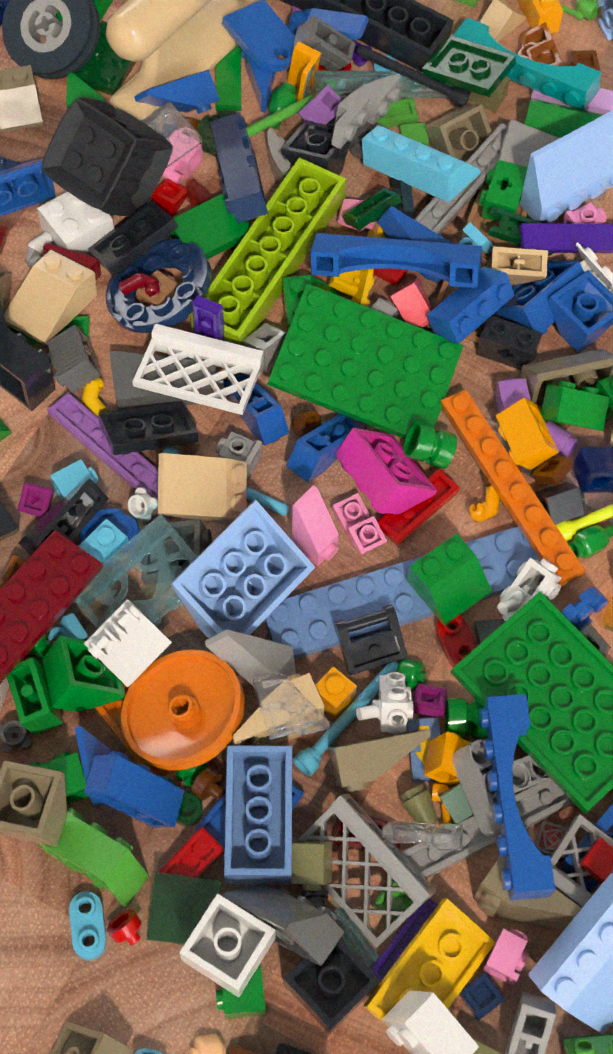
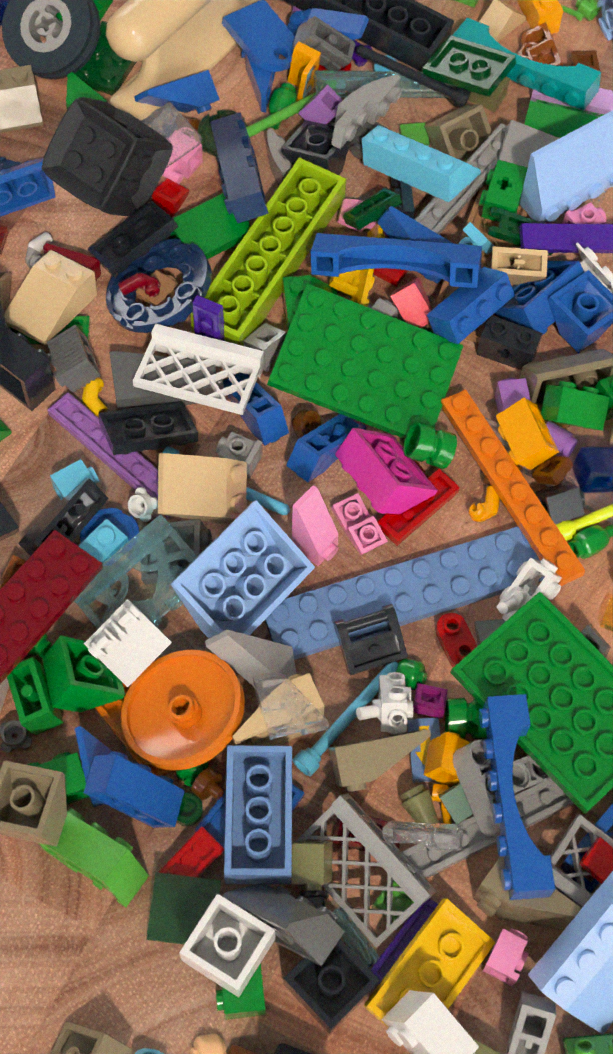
(35, 500): magenta tile -> none
(70, 628): medium azure tile -> none
(73, 223): white brick -> none
(88, 925): medium azure plate -> none
(125, 927): red tile -> none
(196, 193): clear red tile -> none
(229, 81): green tile -> none
(336, 692): light orange brick -> none
(400, 113): bright green tile -> none
(449, 579): green slope -> none
(481, 996): dark blue tile -> none
(549, 837): tile -> none
(579, 614): blue plate -> none

